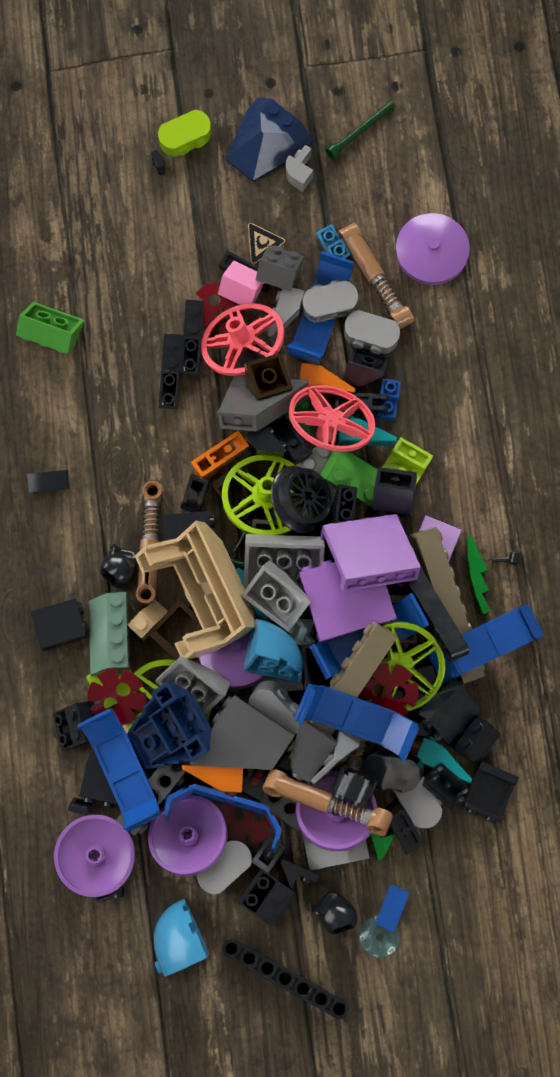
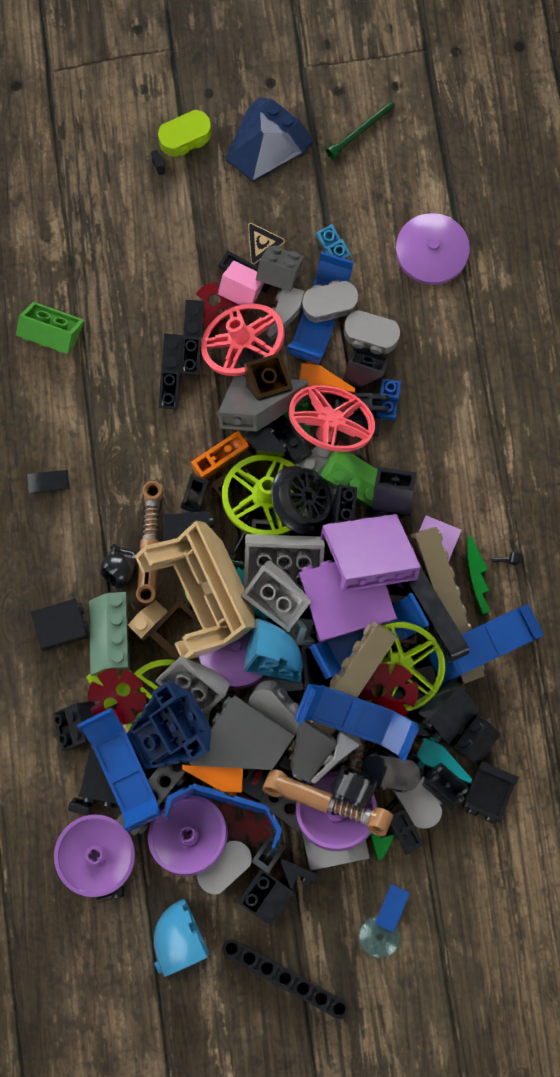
(296, 171): light grey brick -> none
(336, 913): black piece -> none
(374, 274): medium nougat piece -> none
(379, 438): teal slope -> none
(408, 457): lime slope -> none

